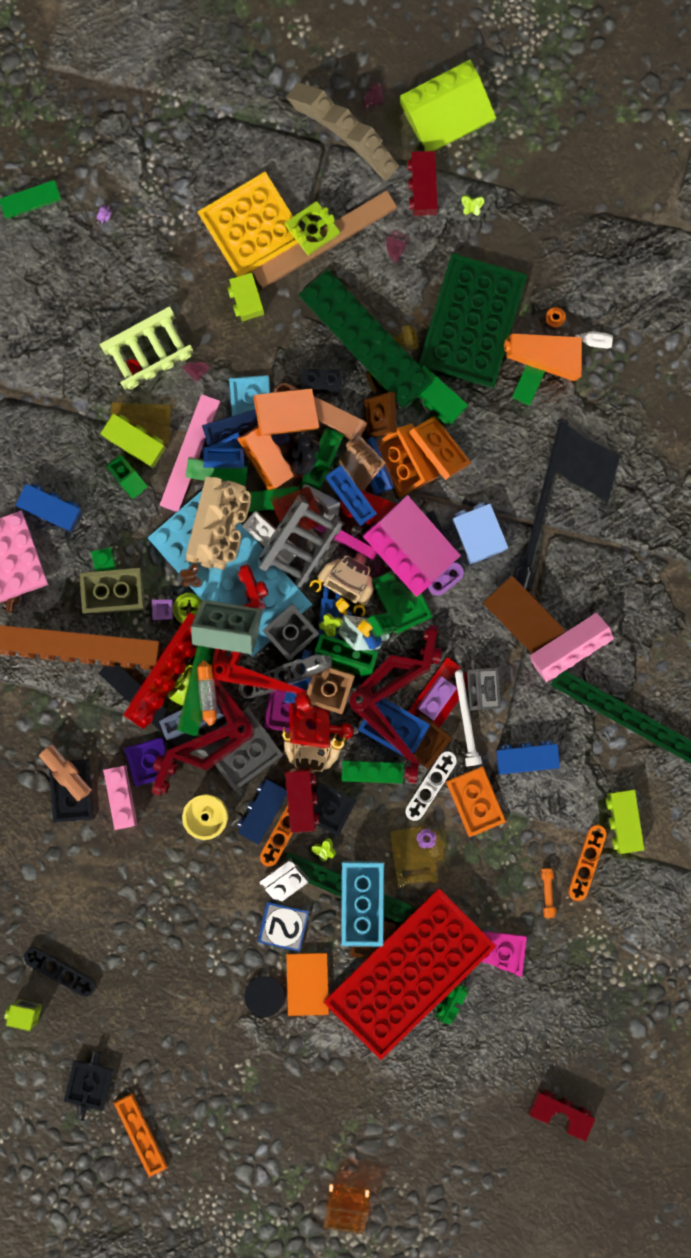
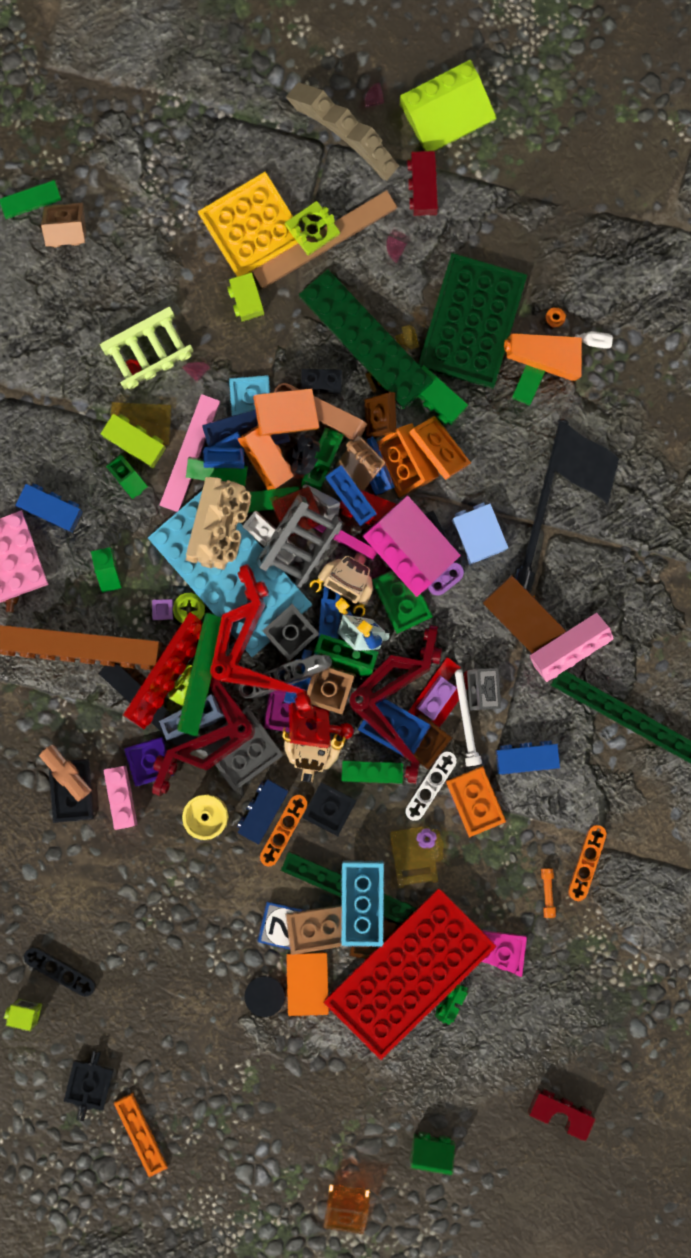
(63, 224): none -> medium nougat slope
(104, 213): medium lavender plate -> none
(112, 591): olive slope -> none
(189, 576): reddish brown piece -> none
(207, 692): piece -> none
(226, 626): sand green slope -> none
(284, 880): plate -> none
(301, 799): dark red brick -> none
(314, 929): none -> medium nougat tile
(324, 850): lime piece -> none
(330, 624): lime piece -> none
(382, 624): green tile -> none
(432, 1153): none -> green slope
(472, 205): lime piece -> none
(625, 821): lime brick -> none

